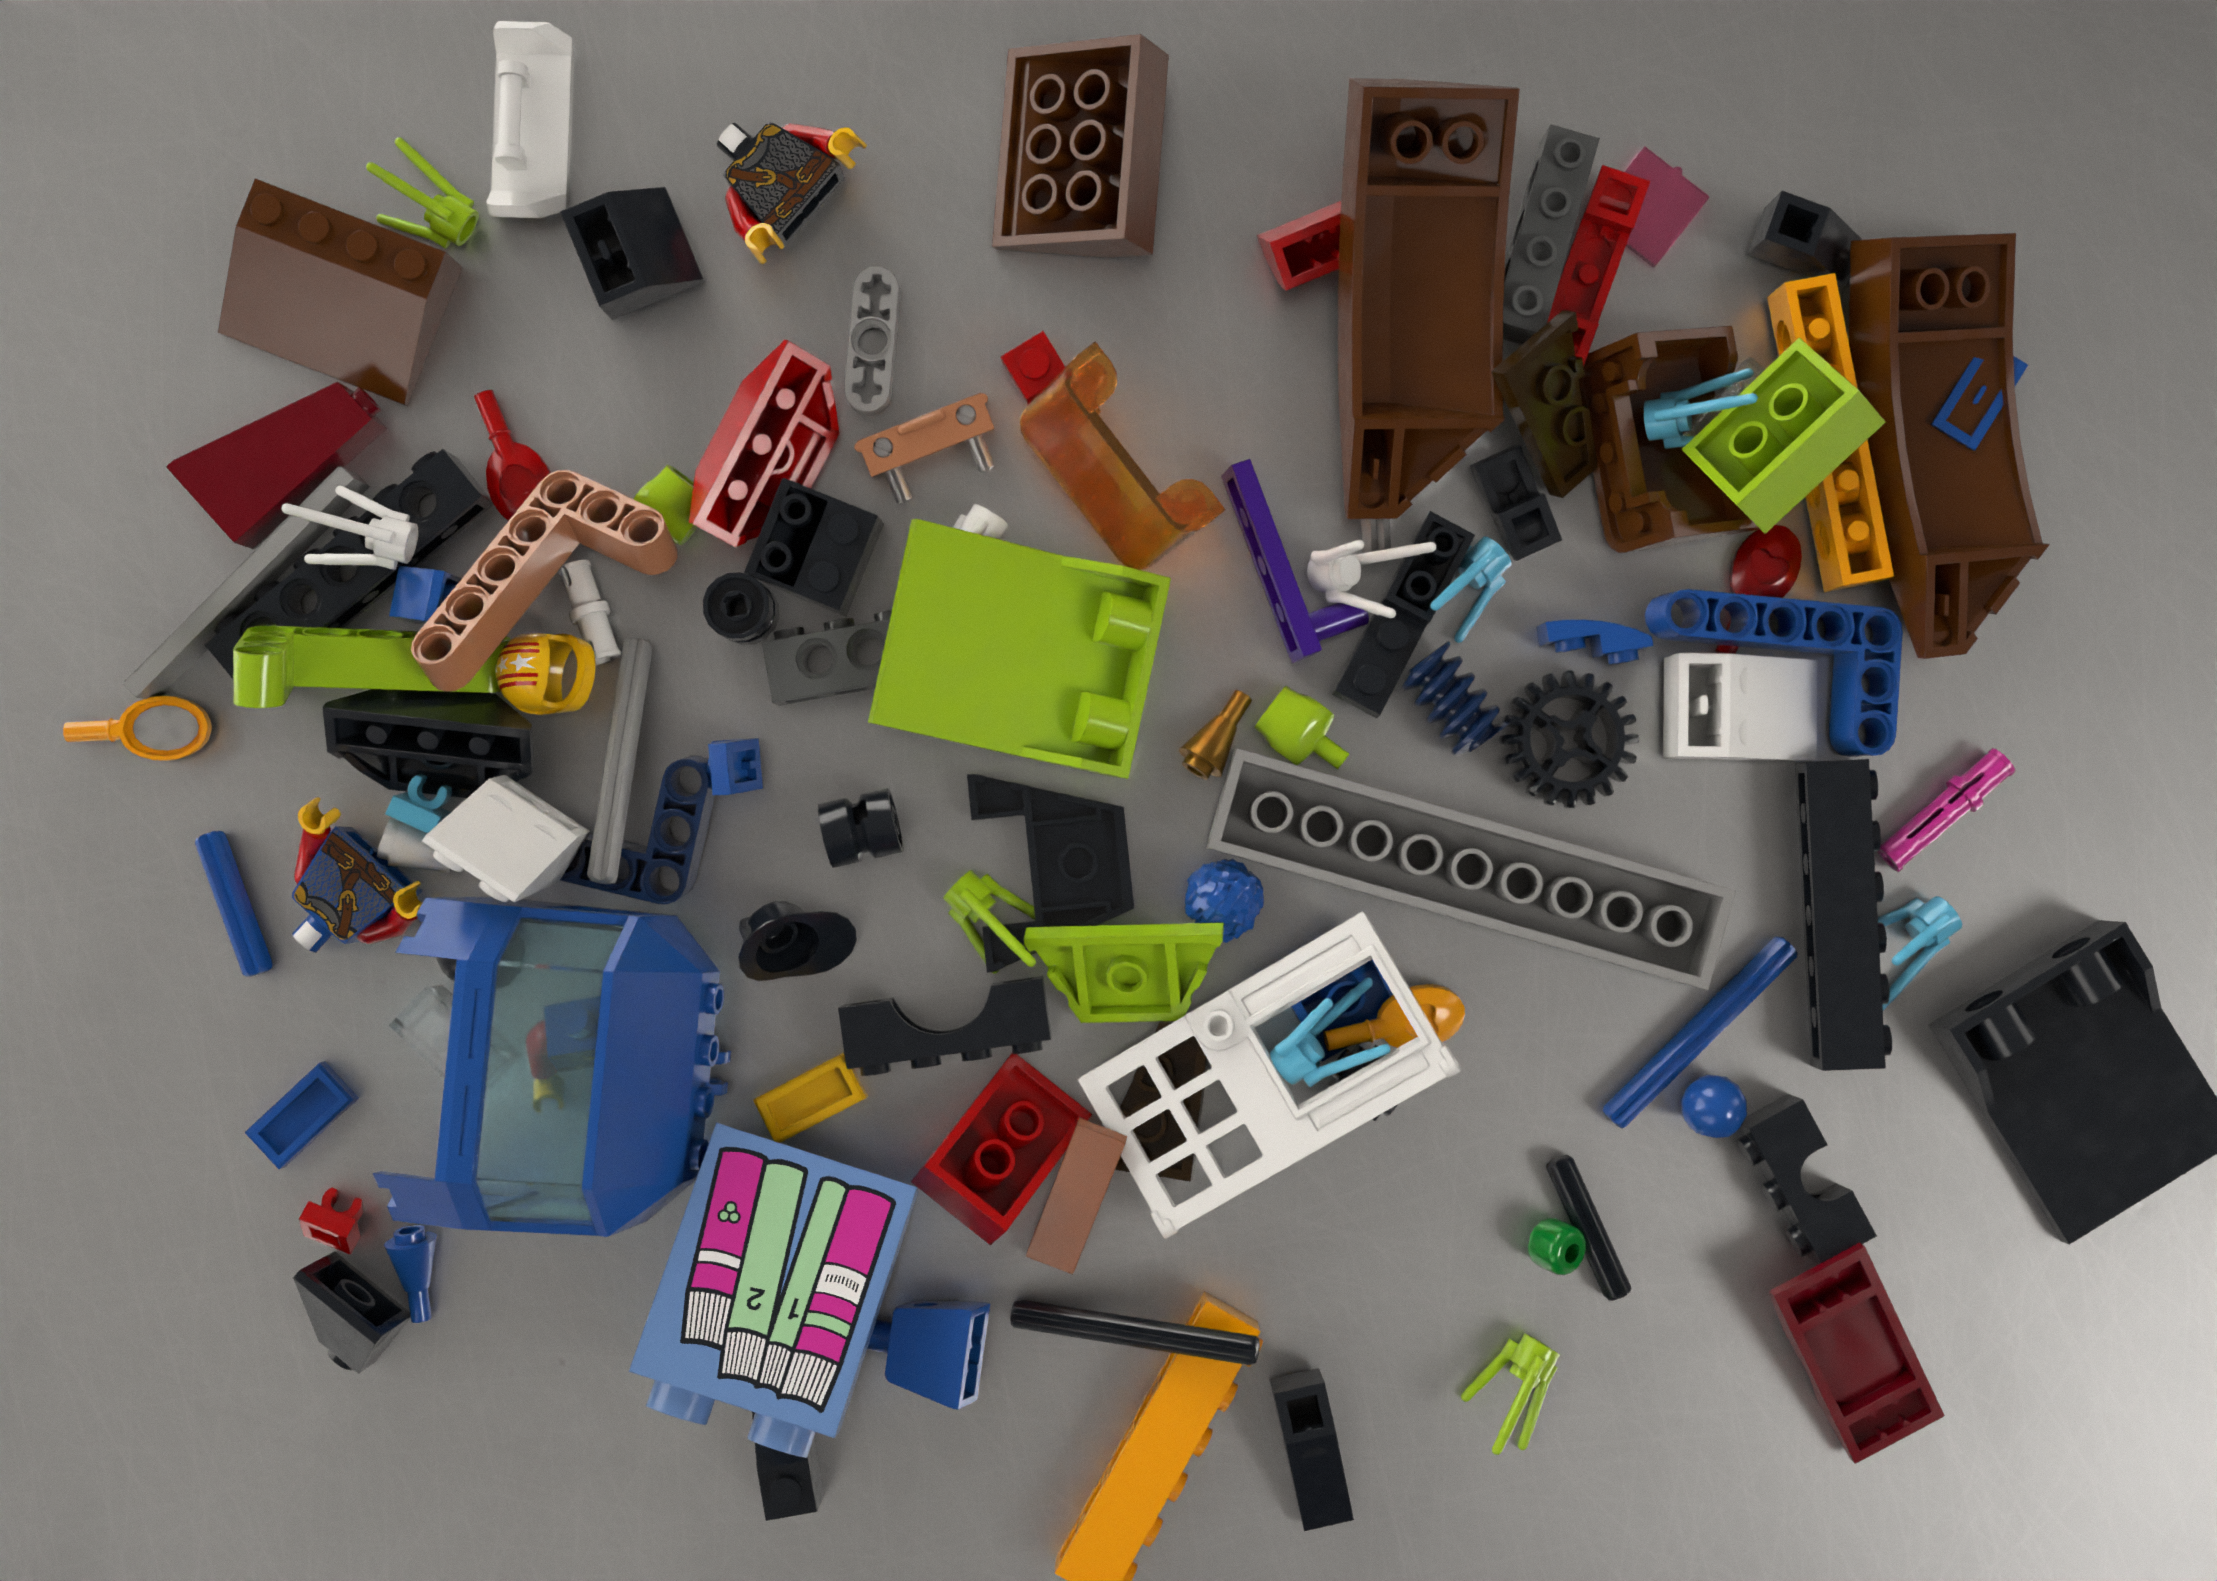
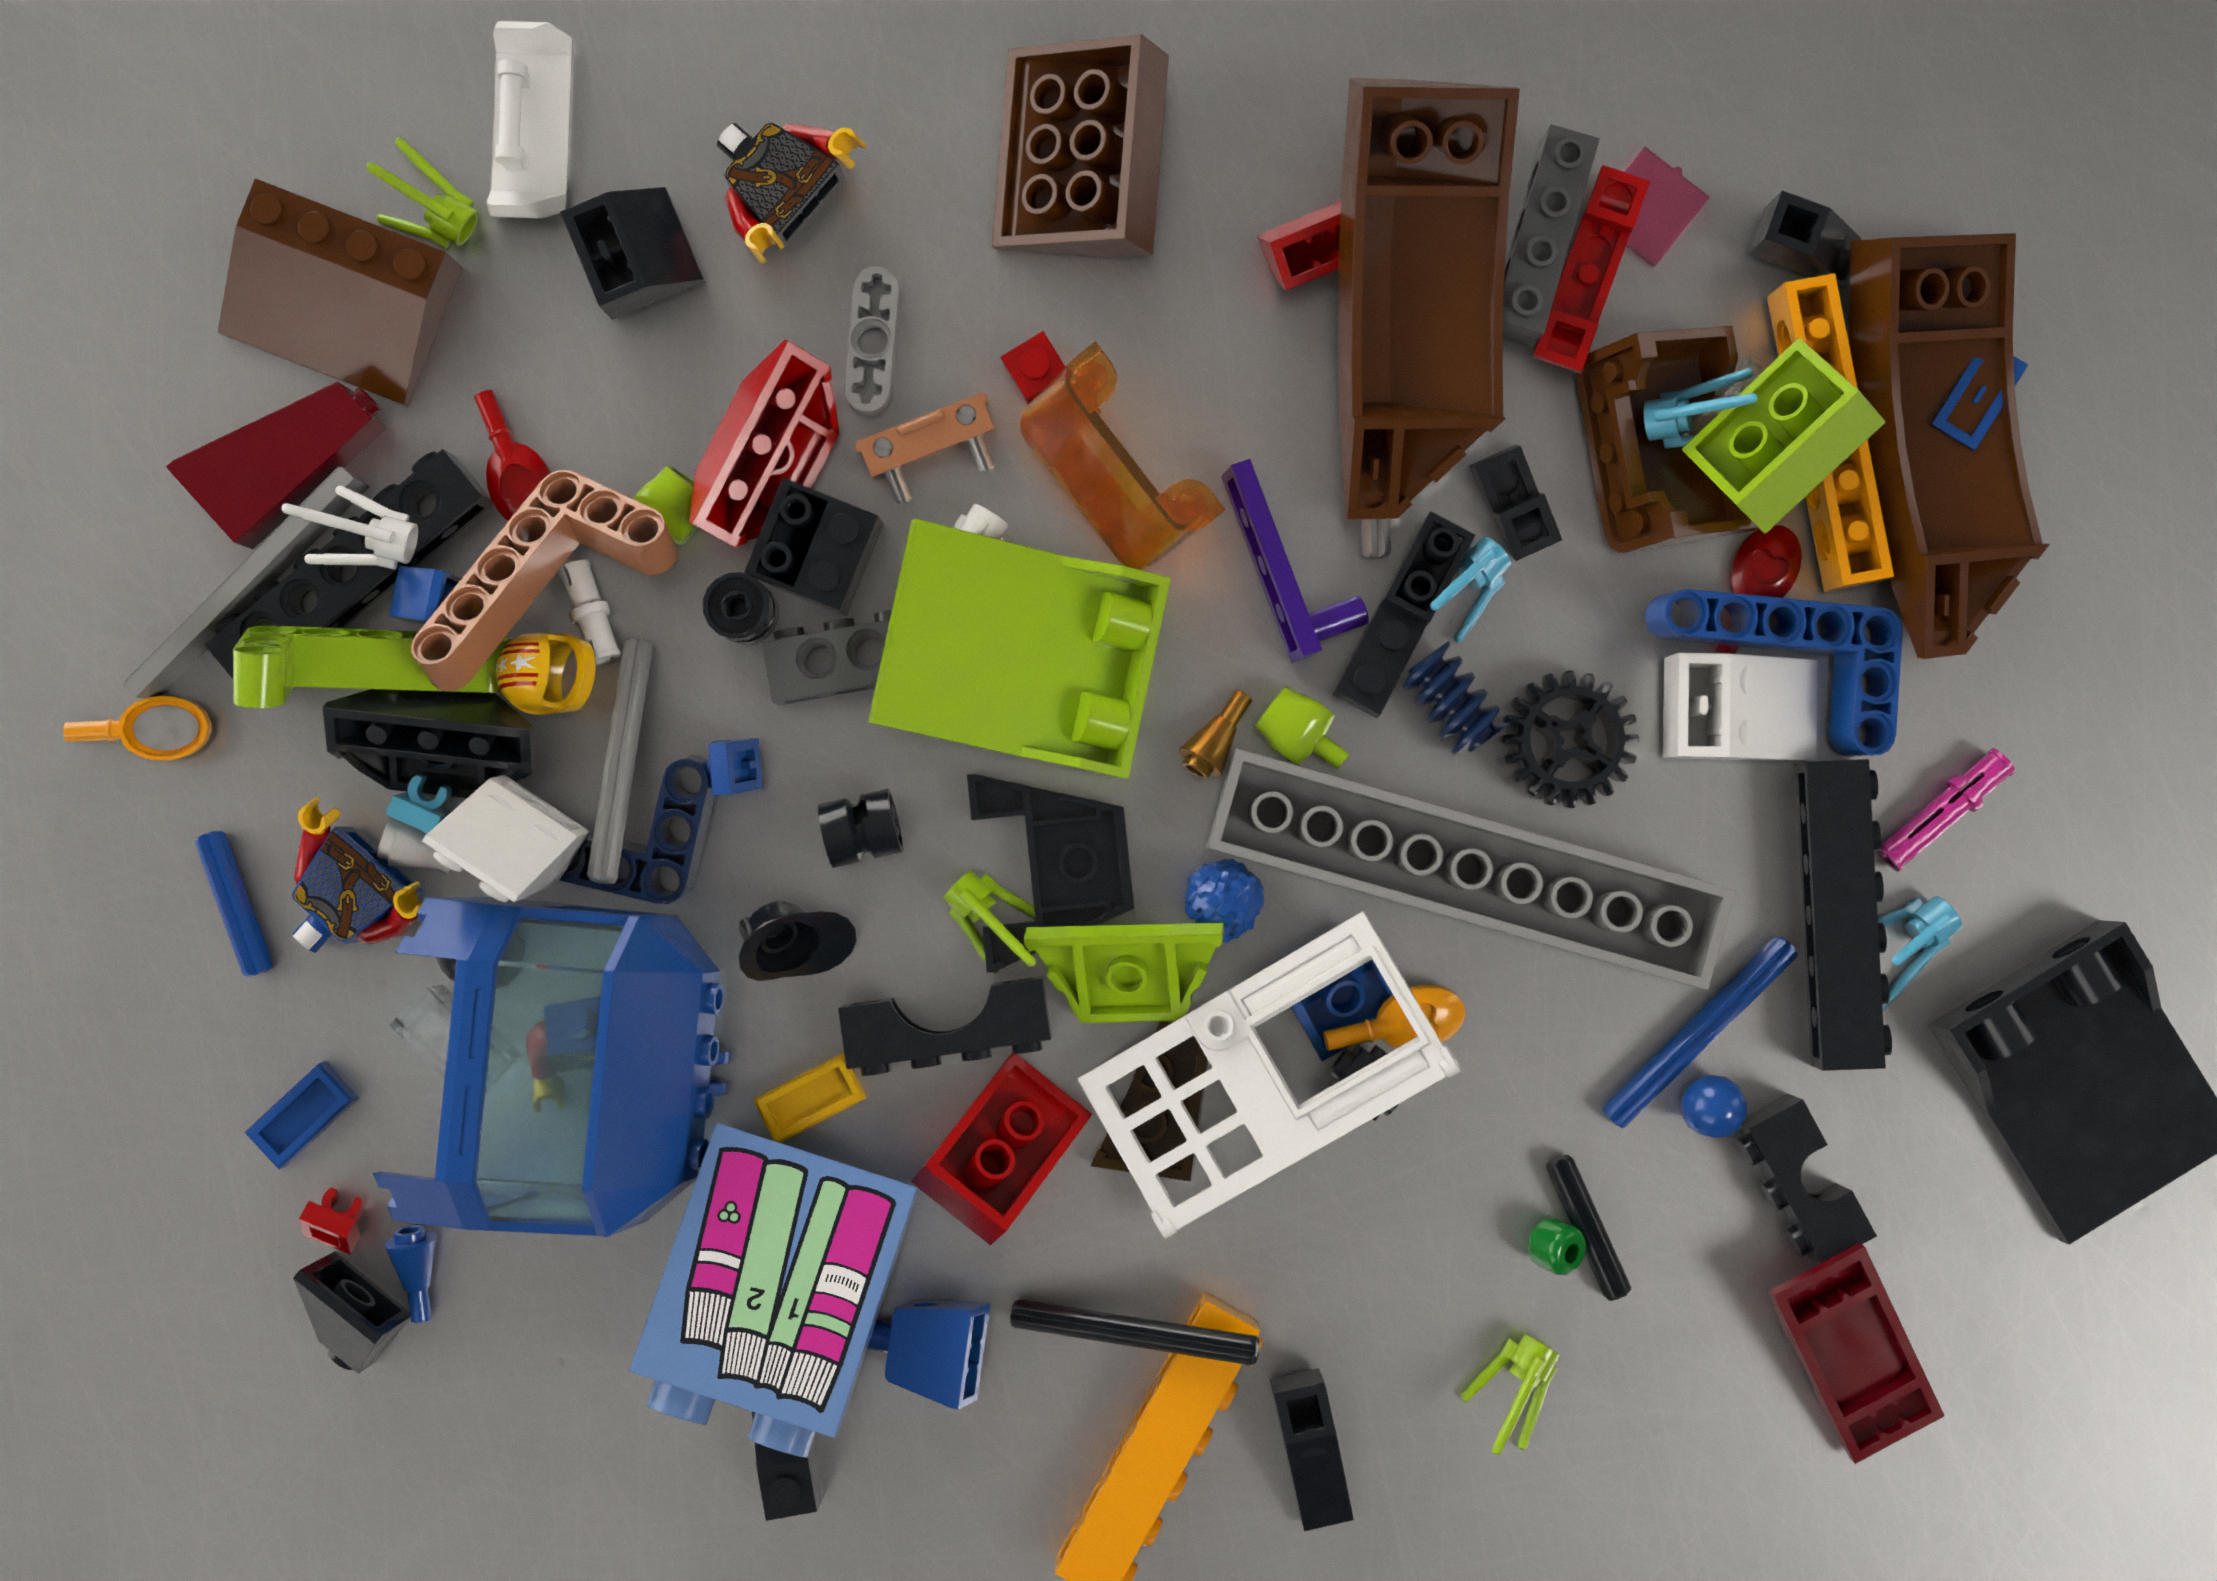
(1076, 1196): dark orange tile -> none
(1300, 1052): medium azure plant -> none
(1339, 569): white plant -> none
(1546, 404): dark brown wing -> none
(1605, 638): blue slope -> none

